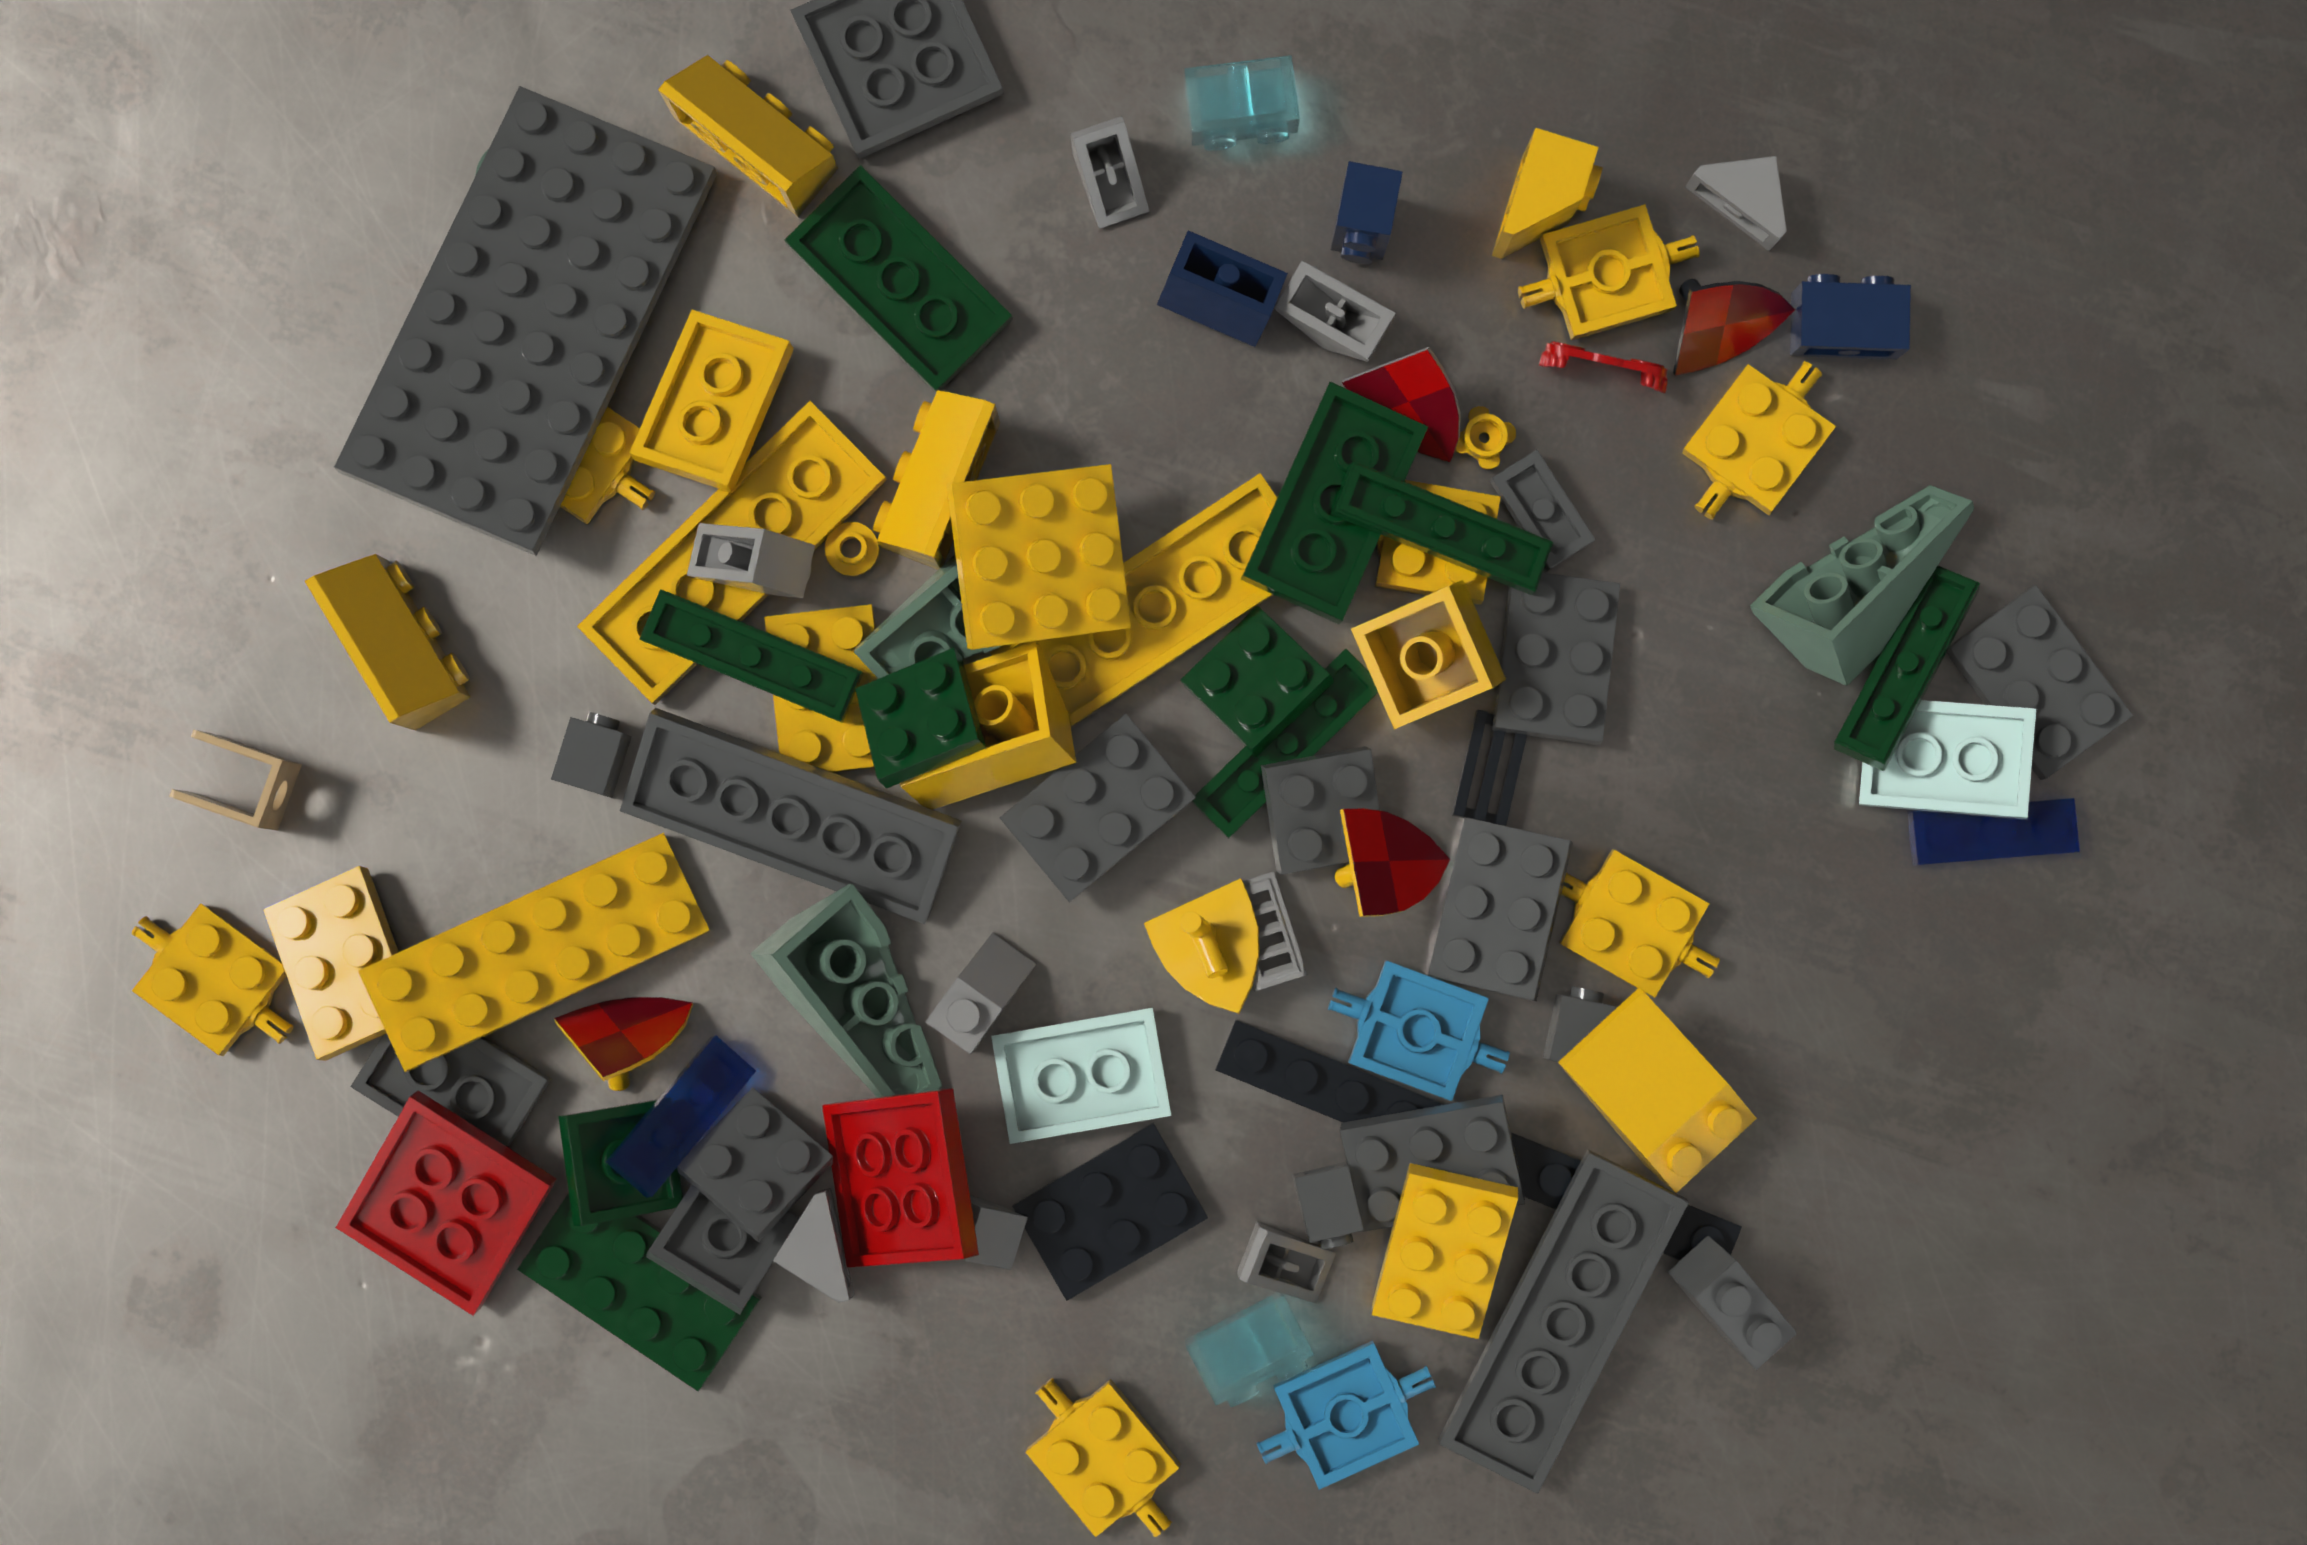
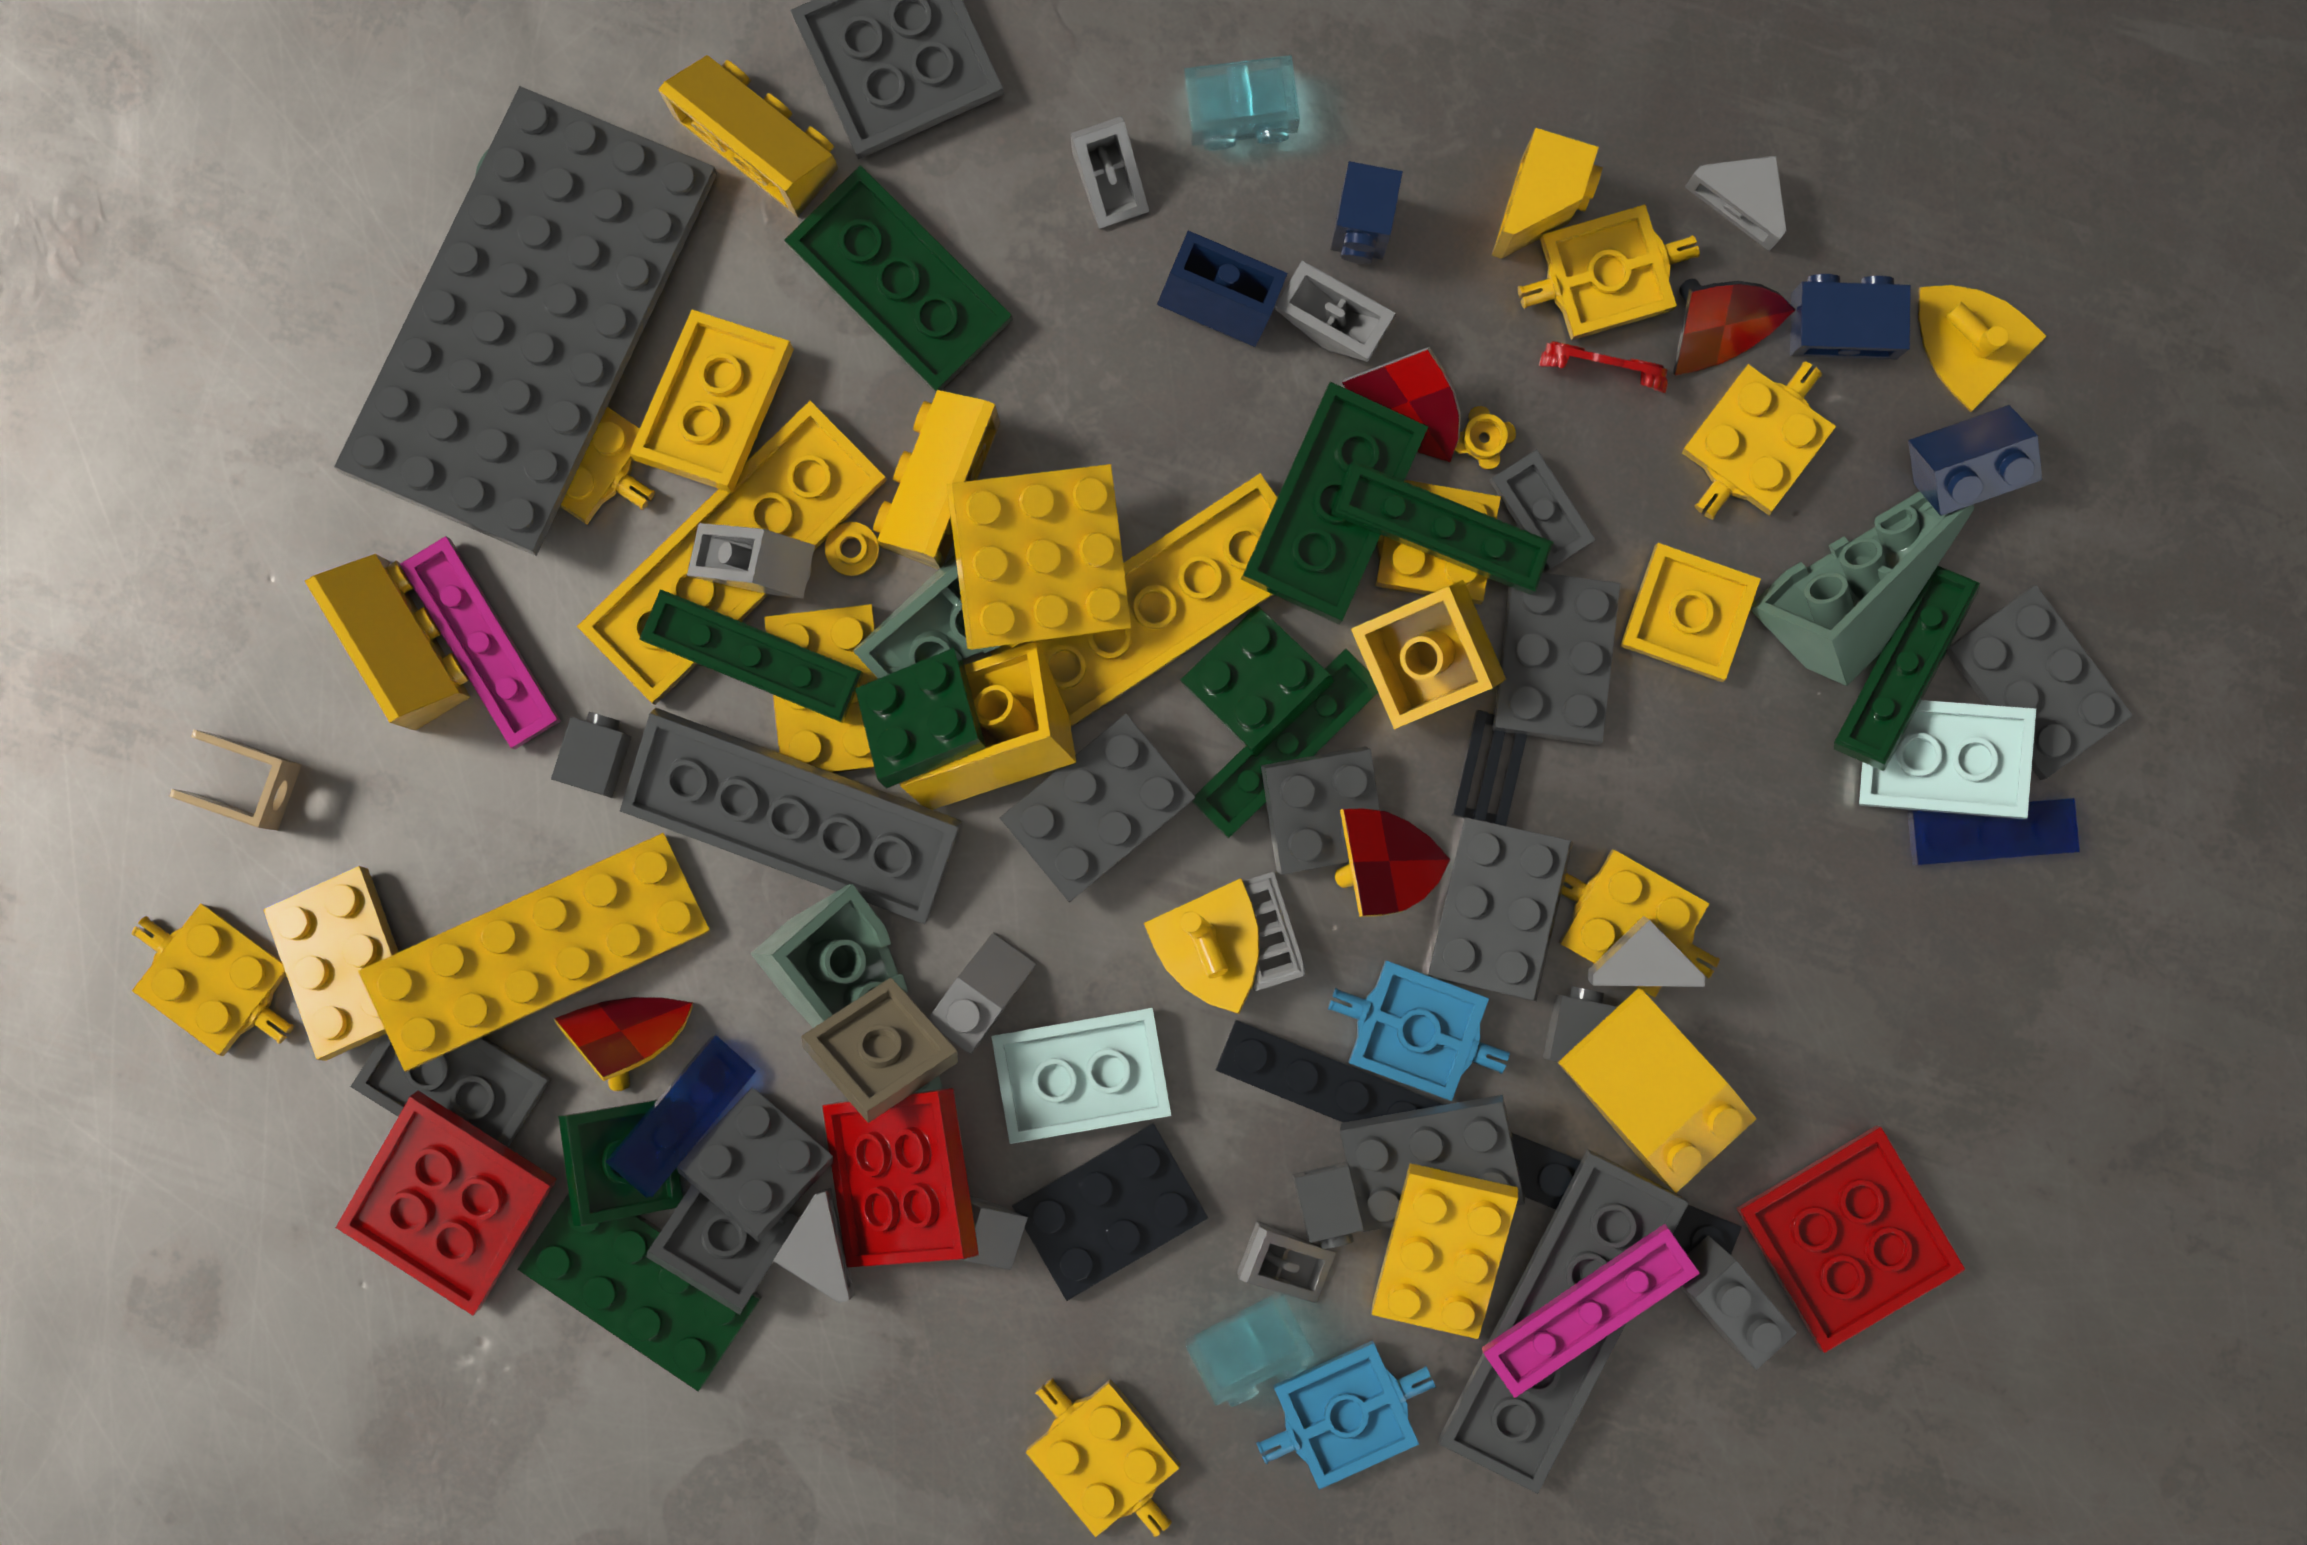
(480, 642): none -> dark pink plate
(879, 1049): none -> dark tan plate
(1590, 1310): none -> dark pink plate
(1645, 959): none -> light grey slope
(1690, 612): none -> yellow plate
(1850, 1239): none -> red plate
(1973, 339): none -> yellow shield
(1975, 460): none -> dark blue brick

